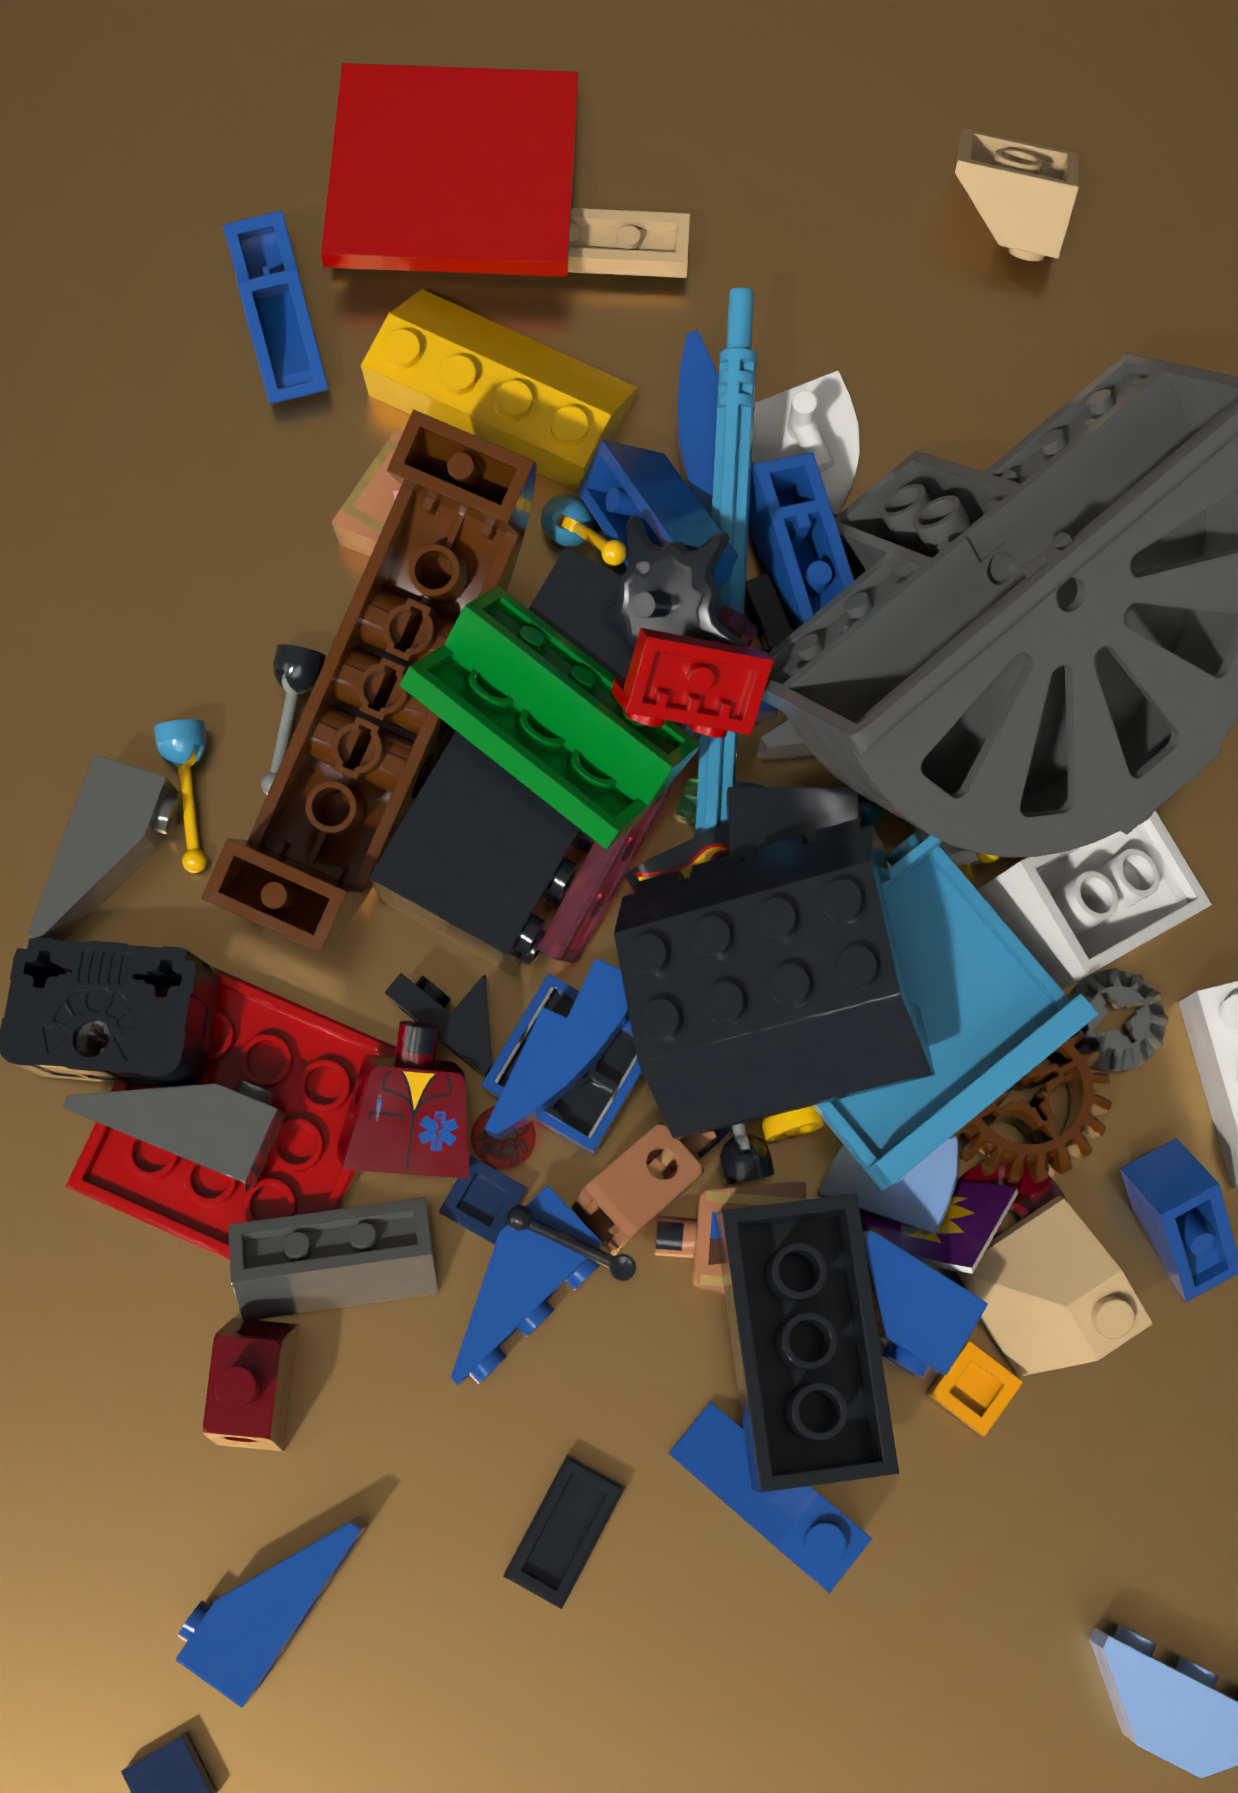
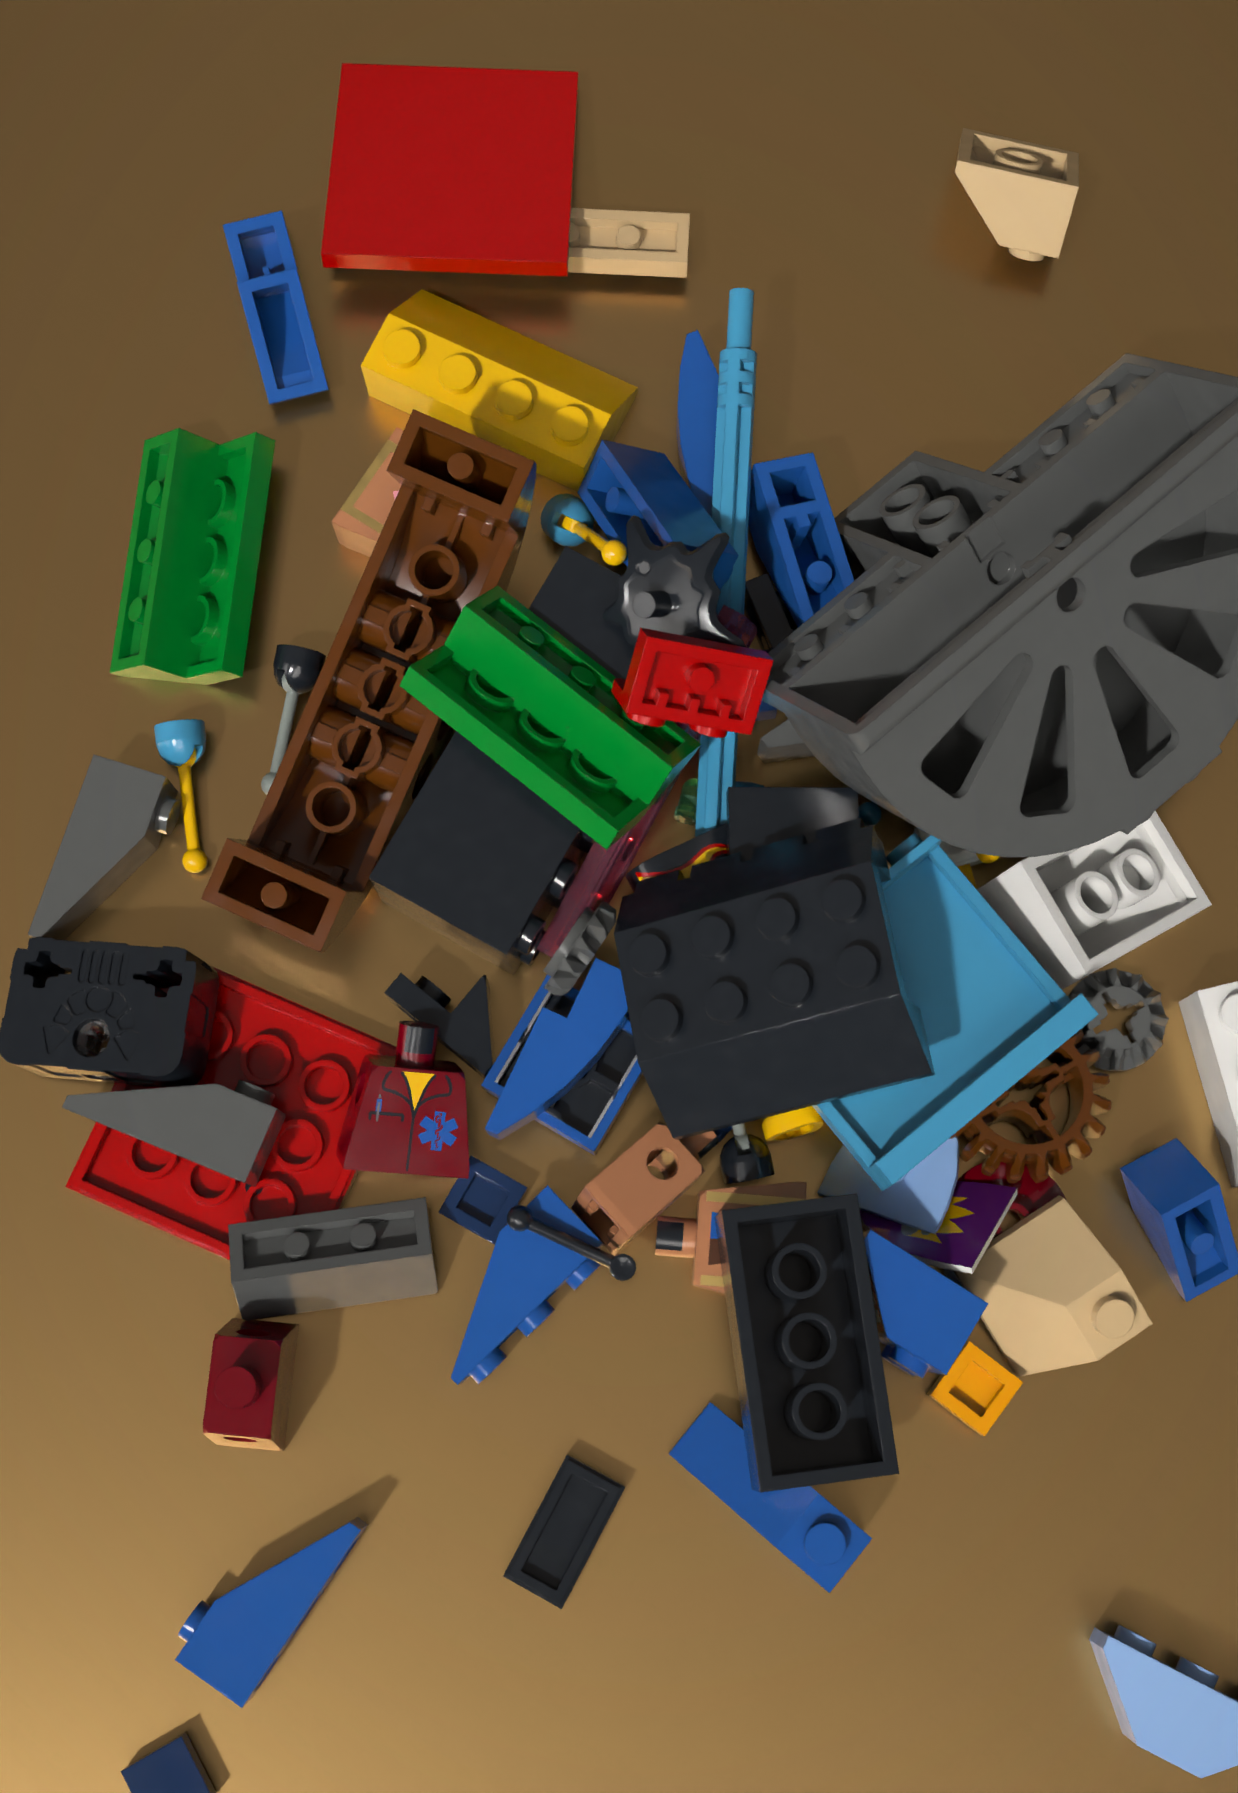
(193, 558): none -> green slope
(504, 1153): clear red tile -> none
(579, 948): none -> dark grey gear
(815, 420): white shield -> none

